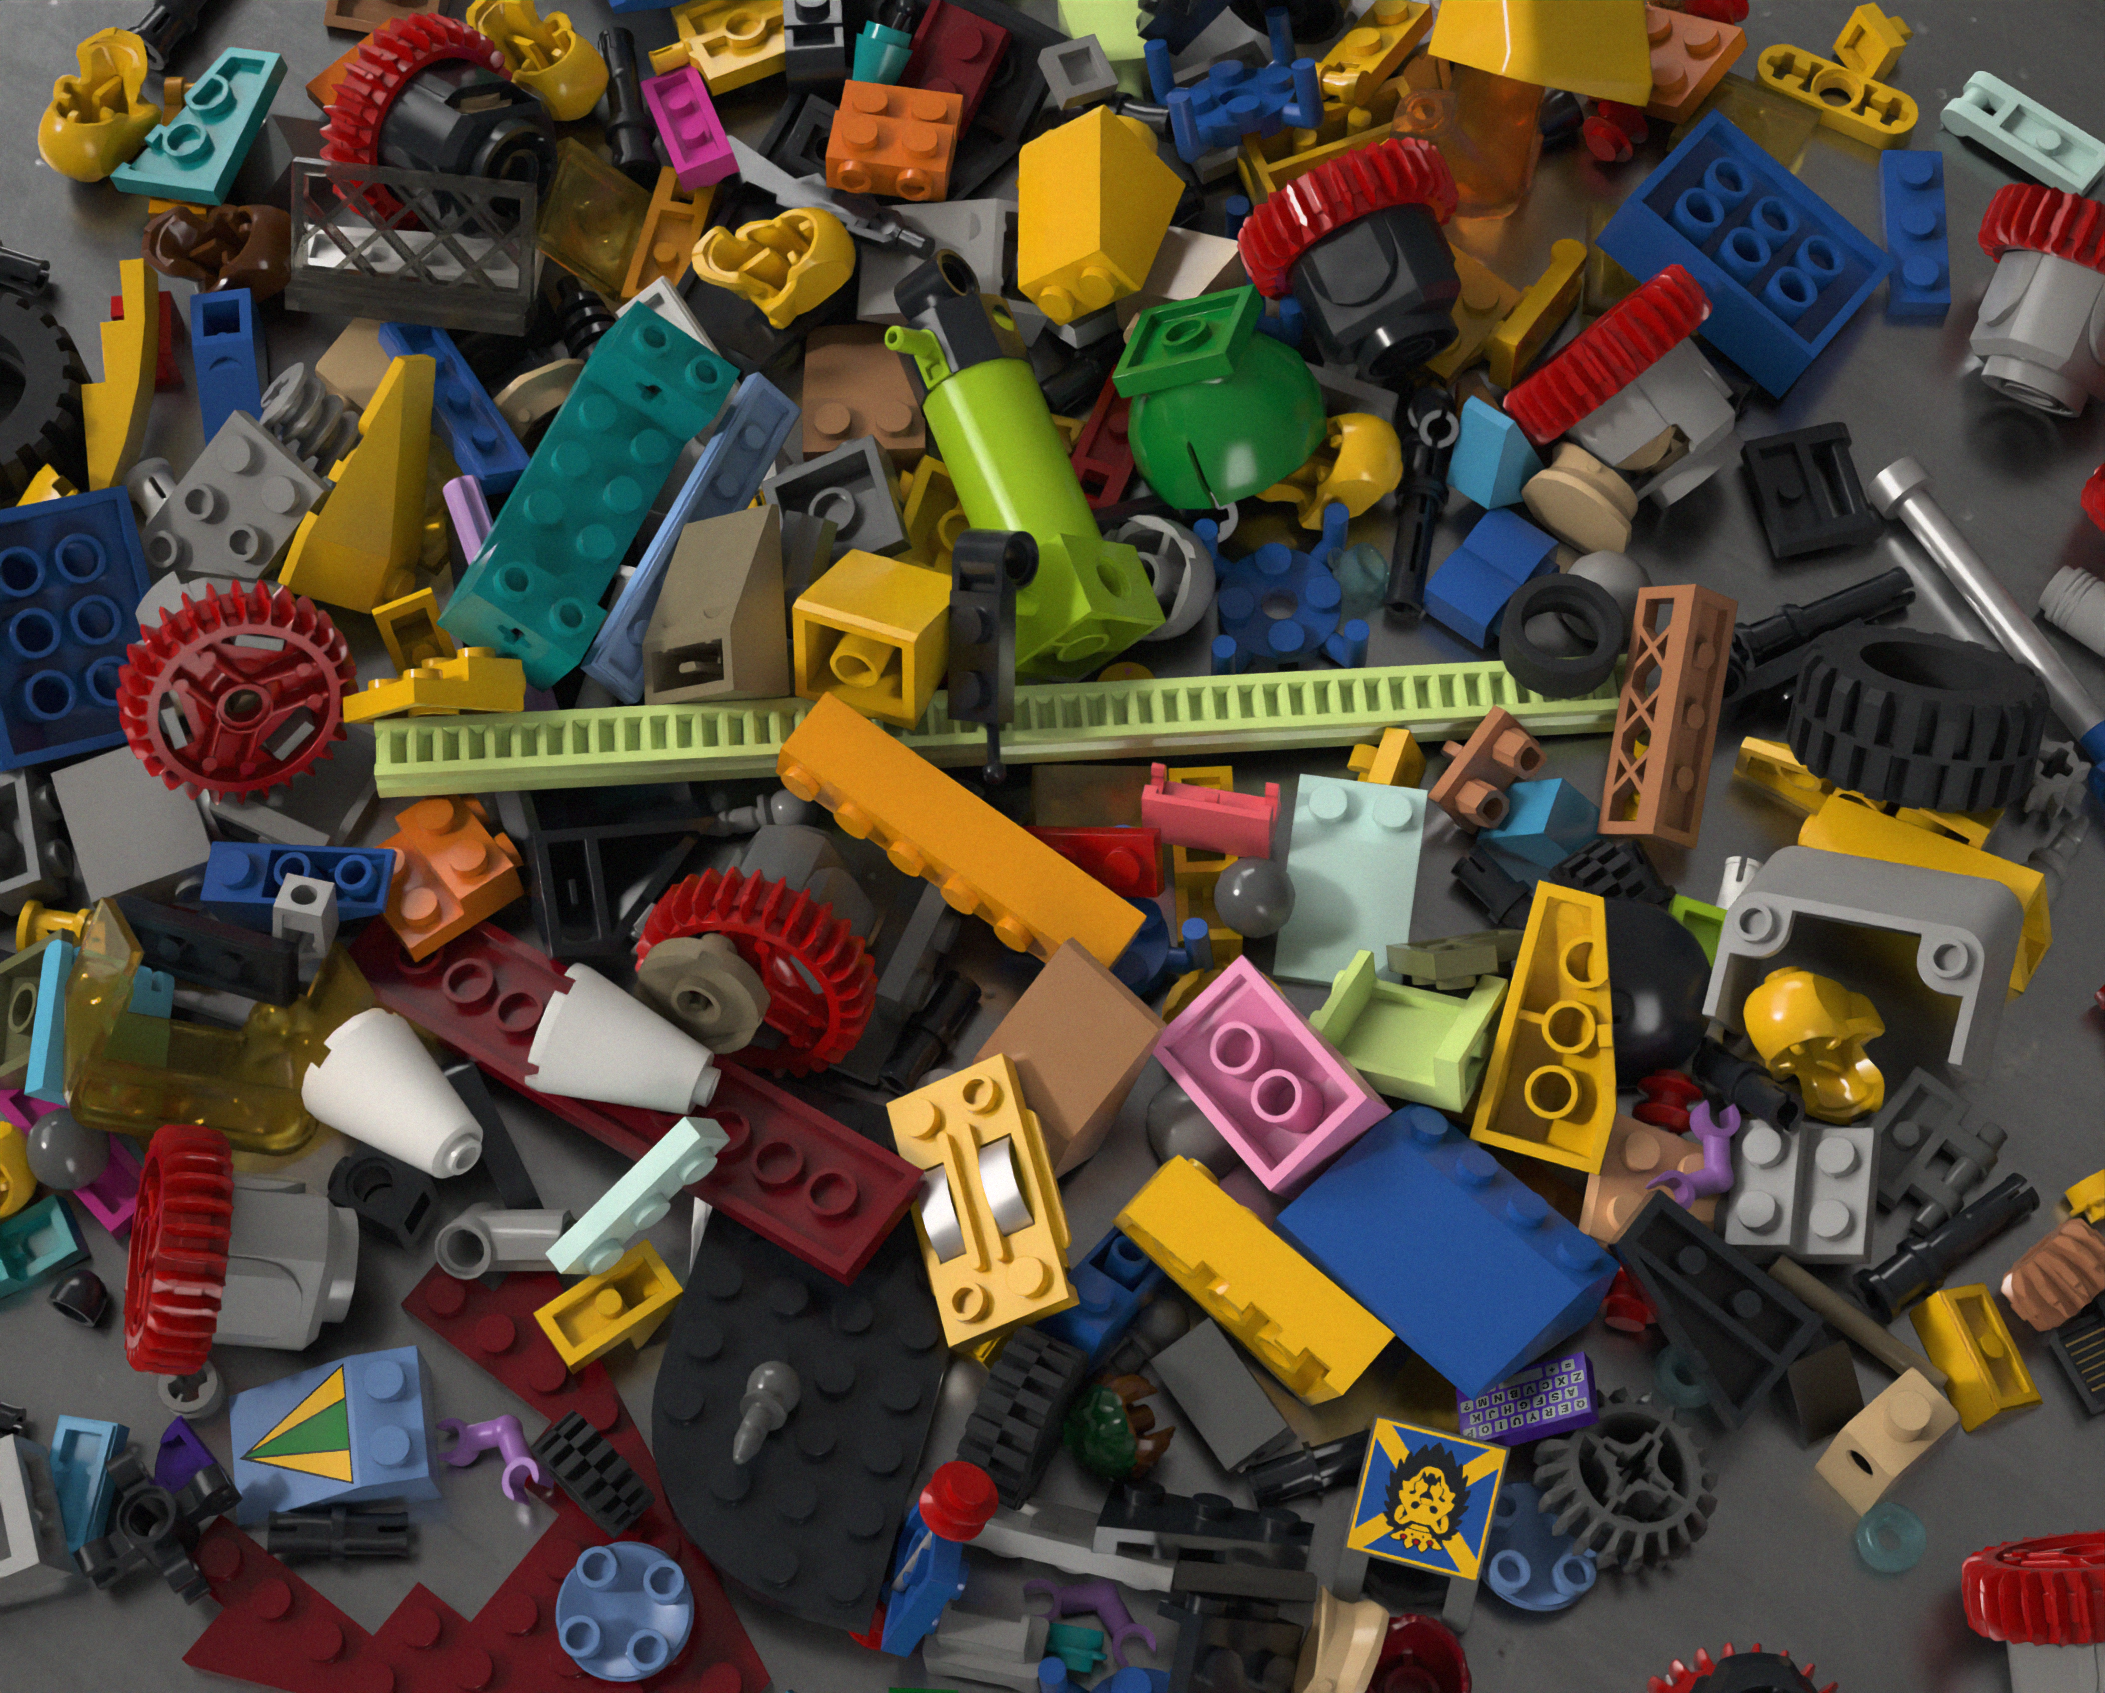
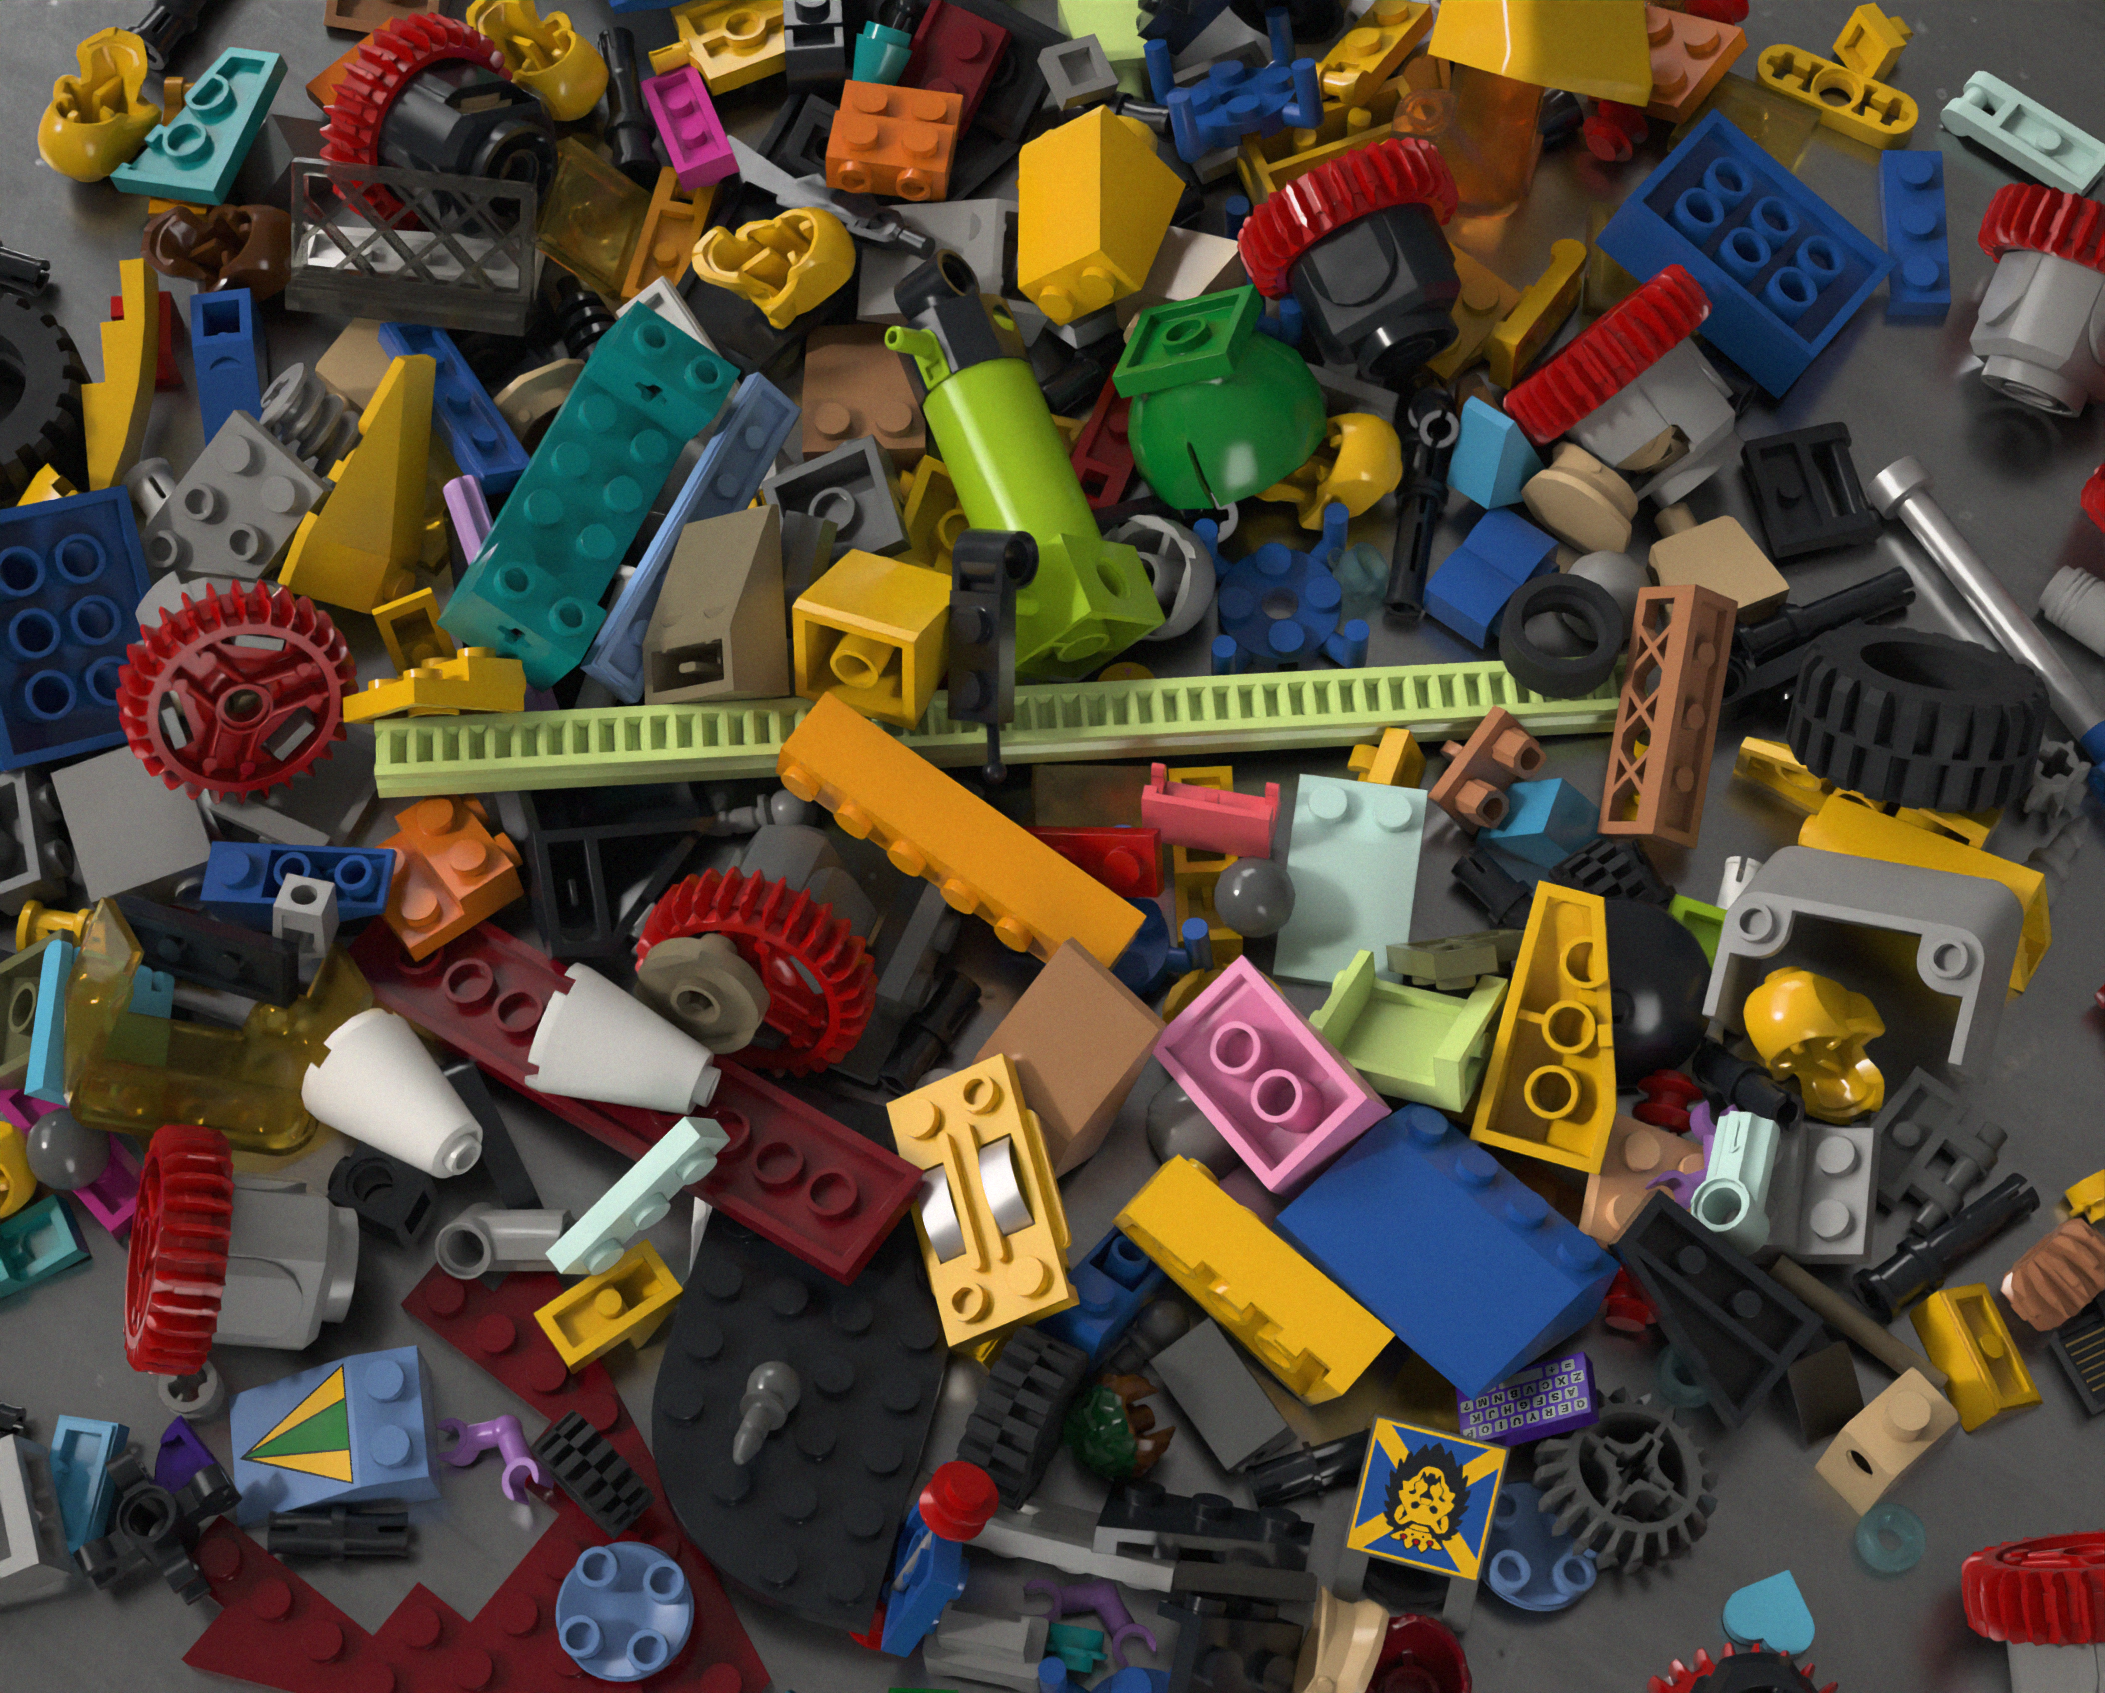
(79, 1297): black hinge -> none
(1717, 558): none -> tan torso
(1739, 1180): none -> light aqua piece
(1771, 1615): none -> medium azure tile

